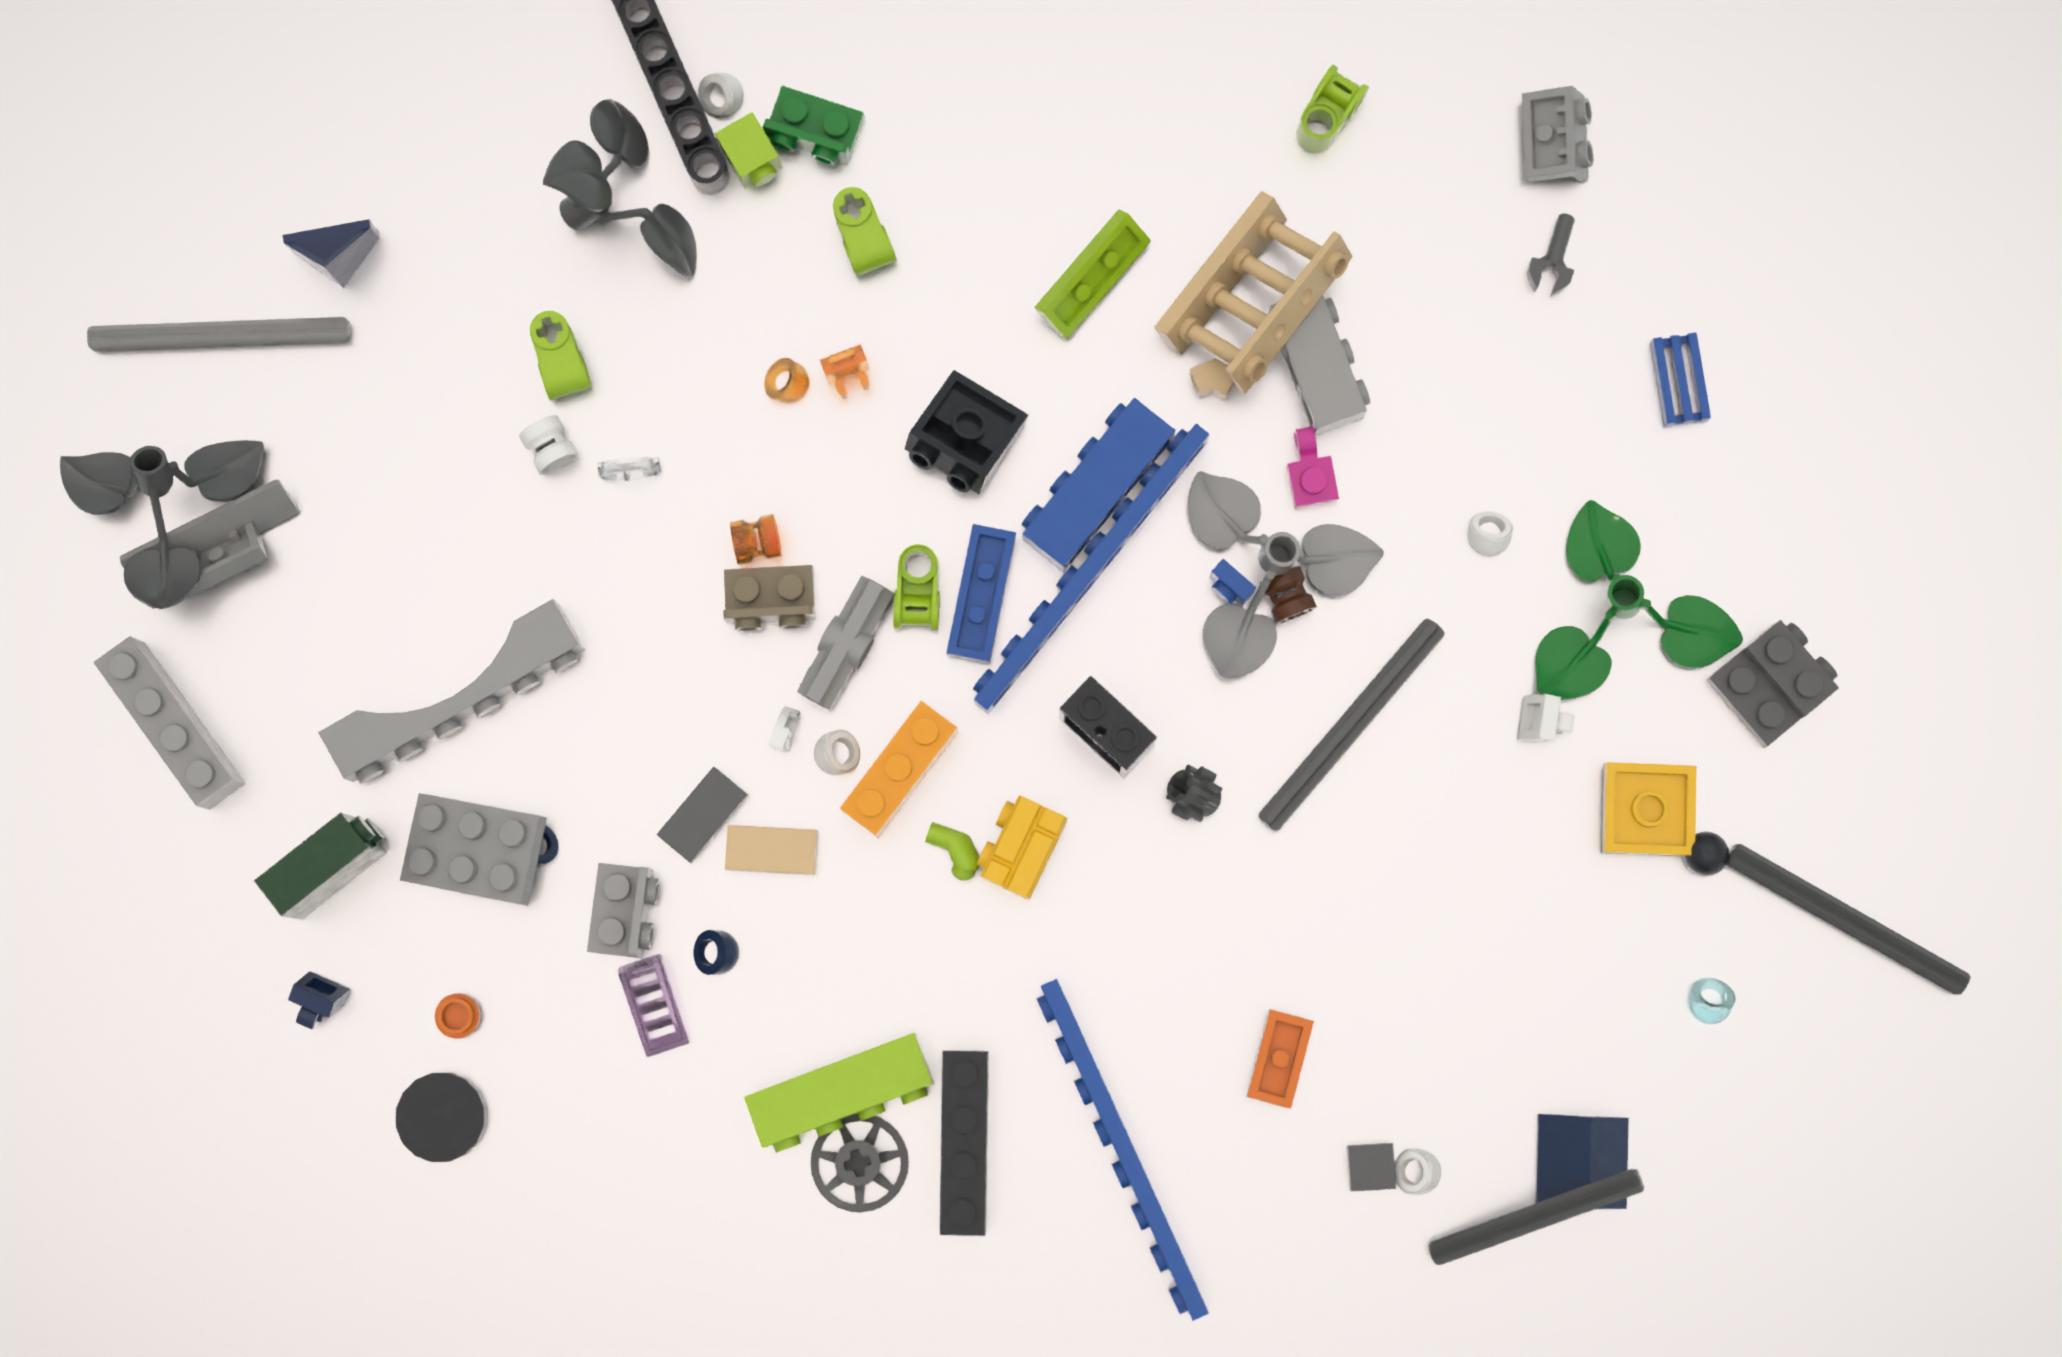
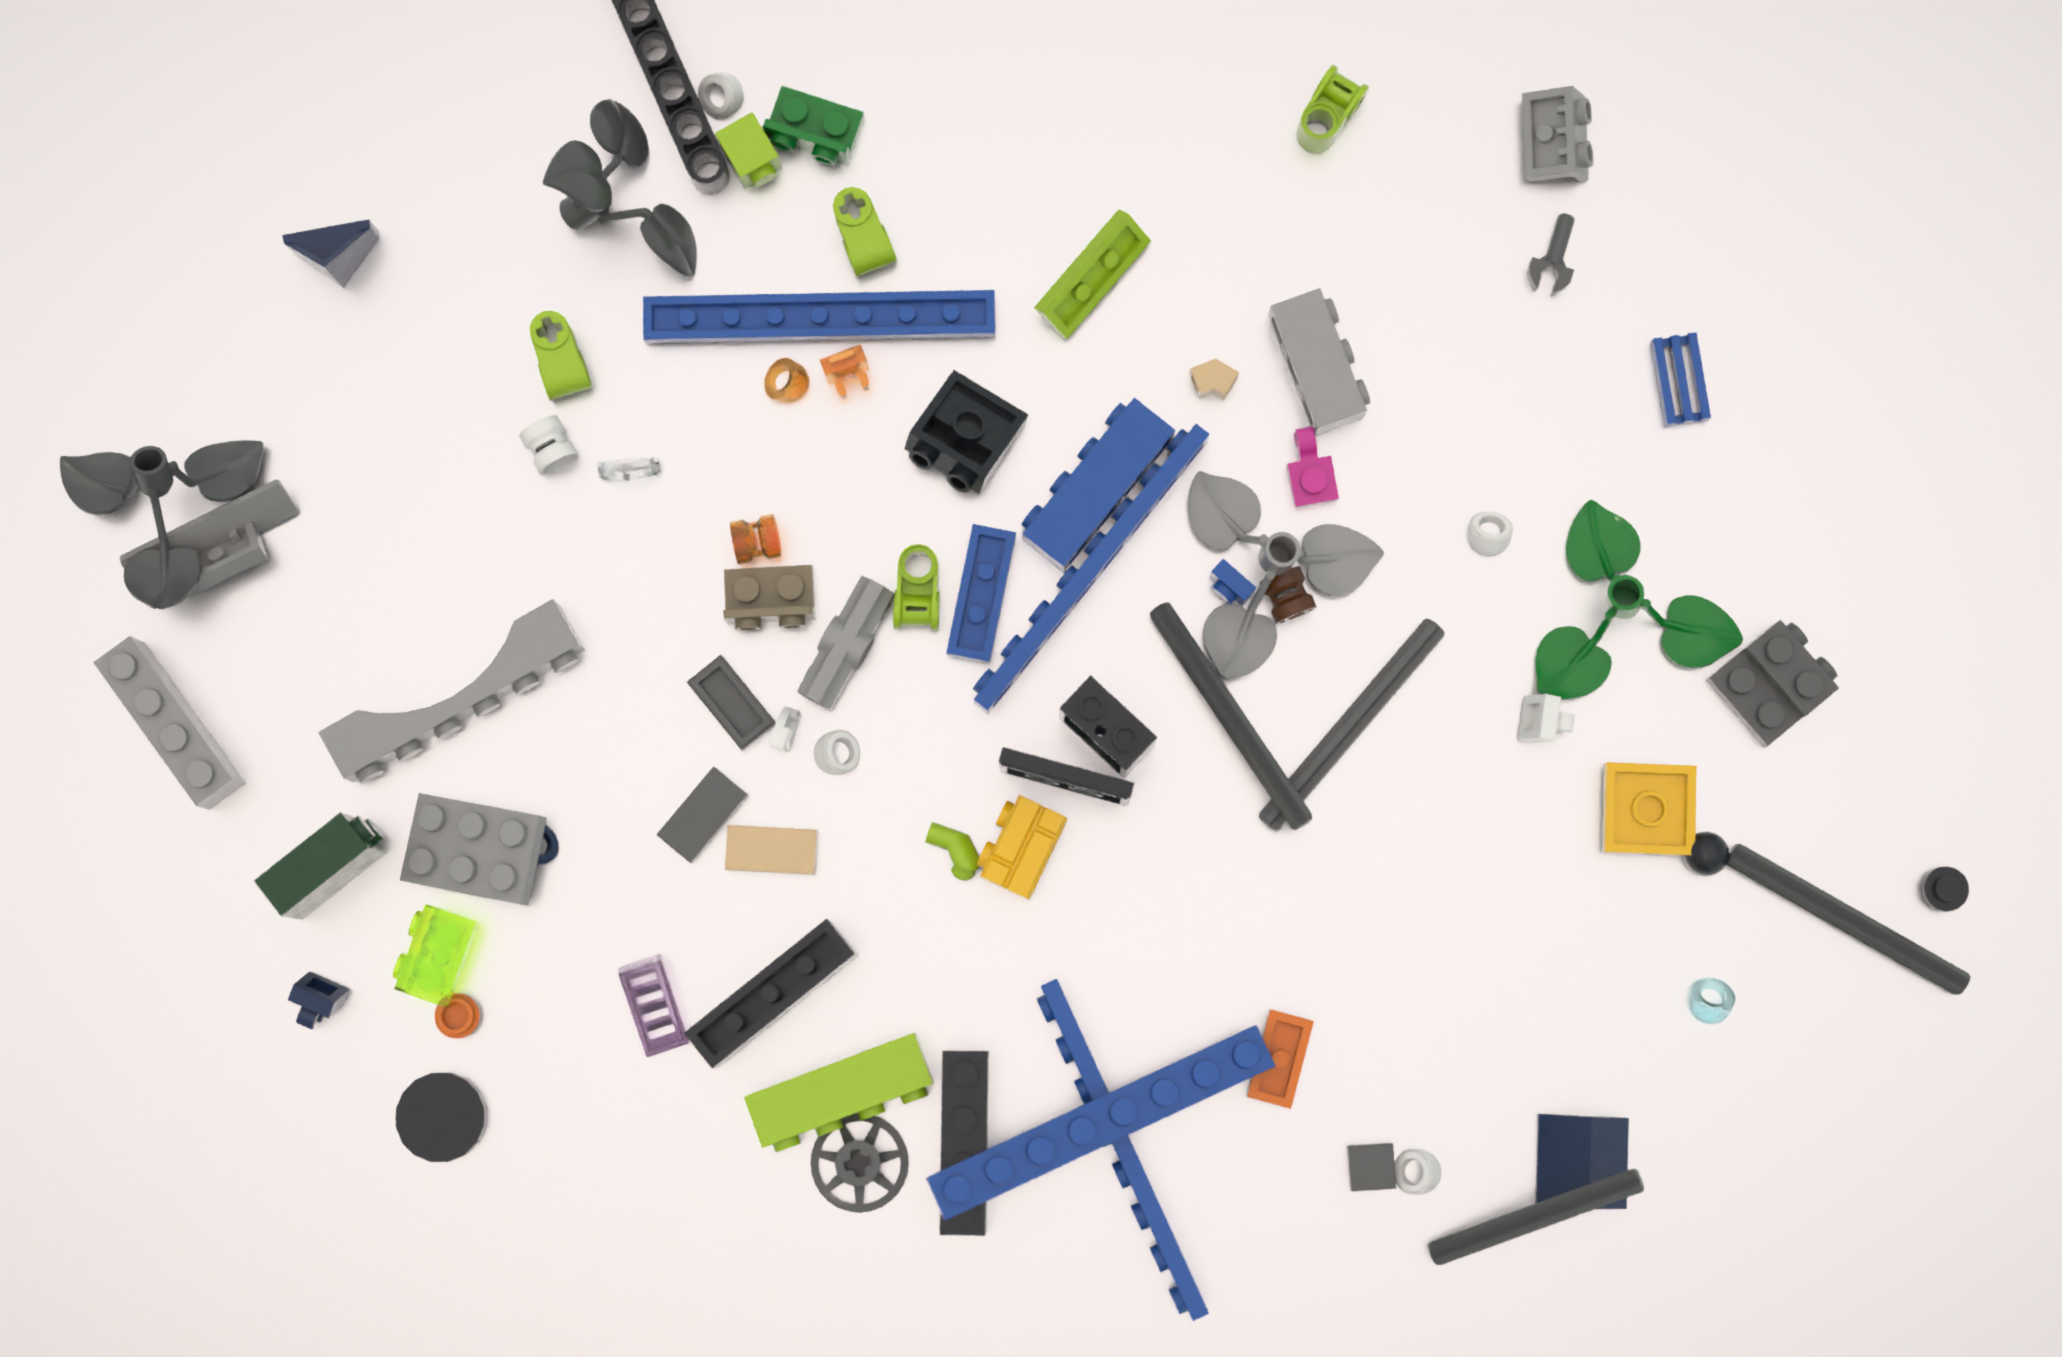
(218, 334): light grey axle -> none
(435, 955): none -> clear neon green bracket
(621, 910): light grey bracket -> none
(726, 952): dark blue piece -> none
(731, 703): none -> dark grey tile
(770, 994): none -> black brick
(819, 316): none -> blue plate
(899, 769): light orange brick -> none
(1065, 776): none -> black tile
(1099, 1122): none -> blue plate
(1194, 793): dark grey gear -> none
(1223, 270): tan fence -> none
(1231, 716): none -> dark grey axle
(1945, 889): none -> black plate

